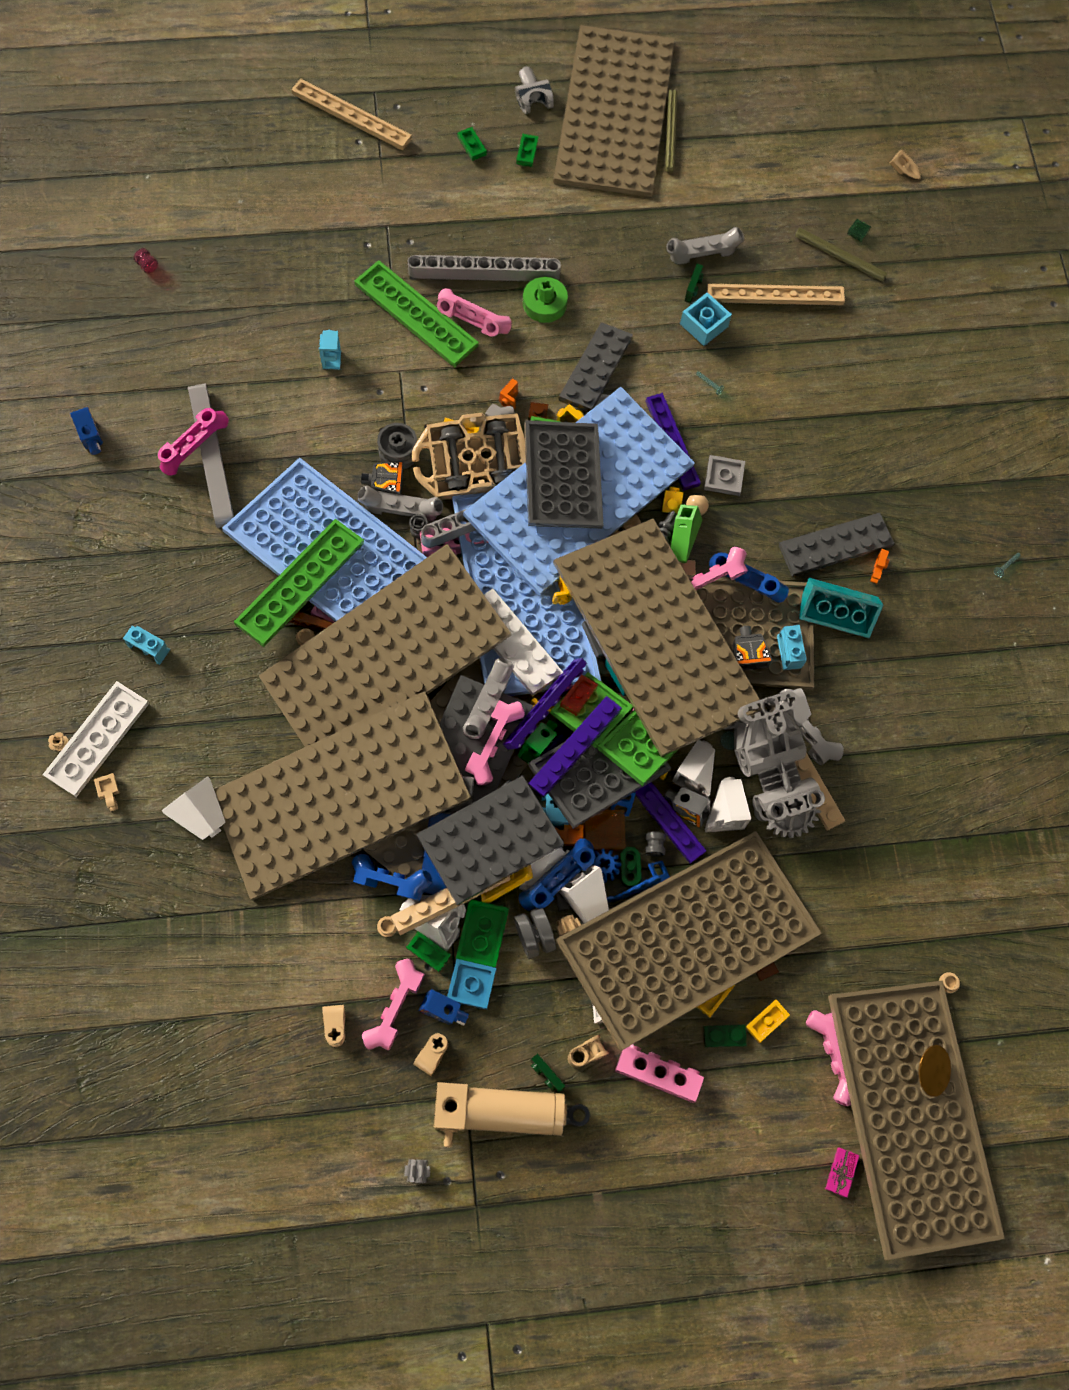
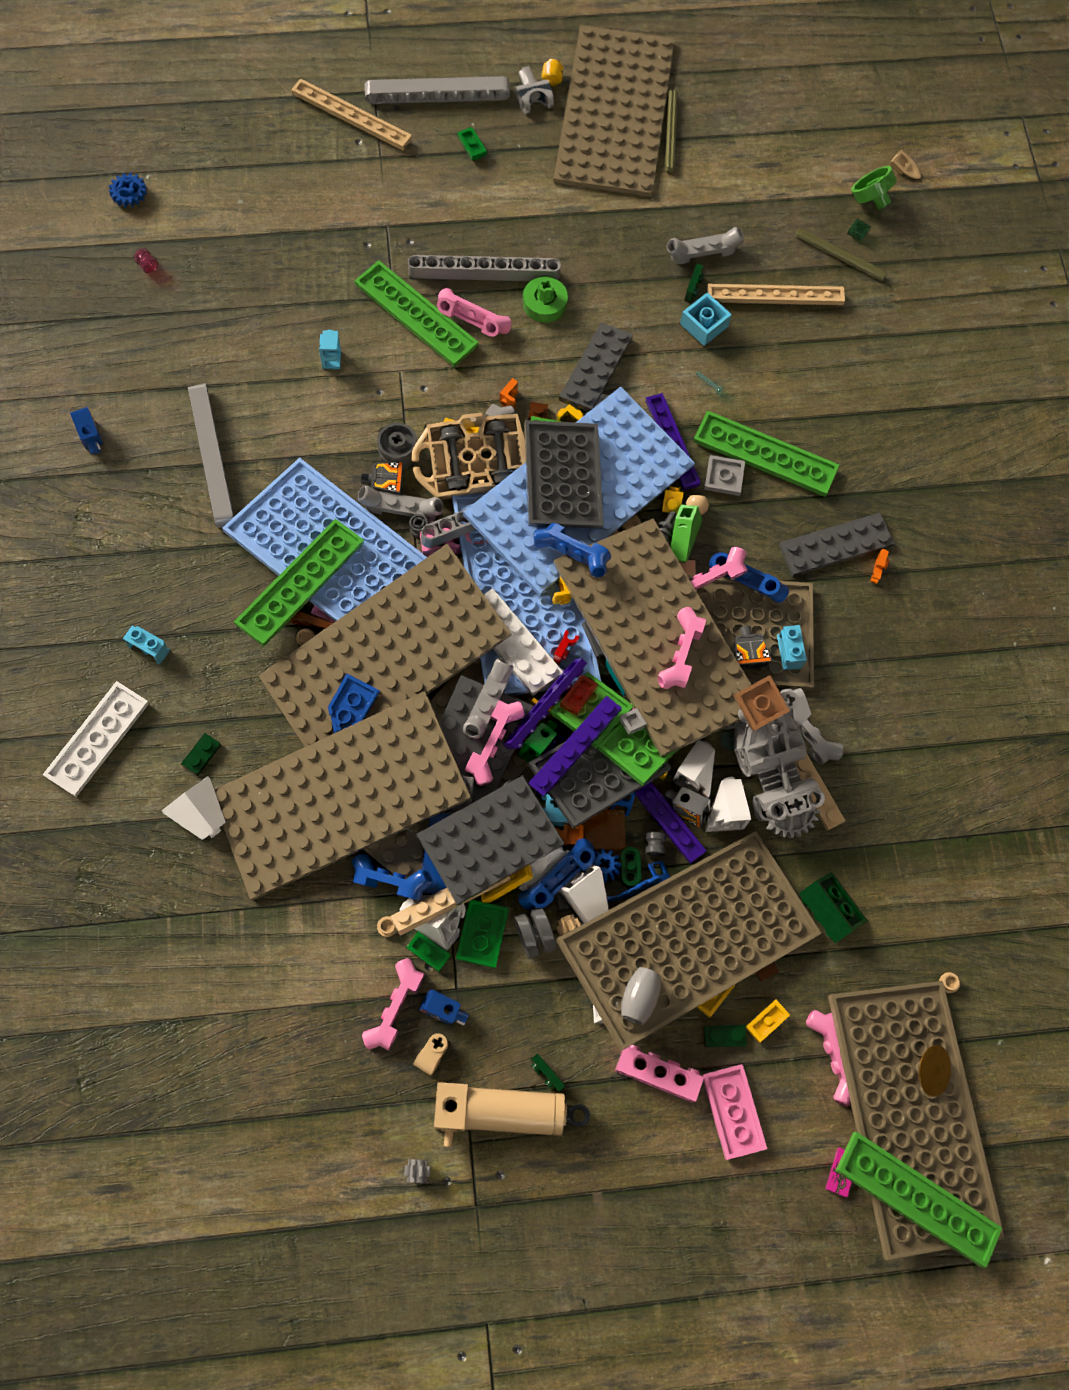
(57, 746): tan plate -> none
(107, 788): tan plate -> none
(127, 190): none -> blue gear
(201, 754): none -> dark green plate
(207, 424): dark pink plate -> none
(334, 1022): tan piece -> none
(351, 702): none -> blue tile
(437, 90): none -> light grey beam
(471, 984): dark azure plate -> none
(527, 150): green plate -> none
(553, 72): none -> yellow head
(554, 536): none -> blue plate
(562, 651): none -> red plate
(591, 1051): tan piece -> none
(632, 721): none -> light grey plate
(641, 996): none -> light grey piece
(693, 628): none -> bright pink plate
(734, 1112): none -> bright pink plate
(761, 703): none -> medium nougat plate
(766, 453): none -> bright green plate
(832, 907): none -> dark green slope
(839, 608): teal slope -> none
(875, 187): none -> bright green piece
(919, 1199): none -> bright green plate
(1000, 571): clear light blue pin -> none

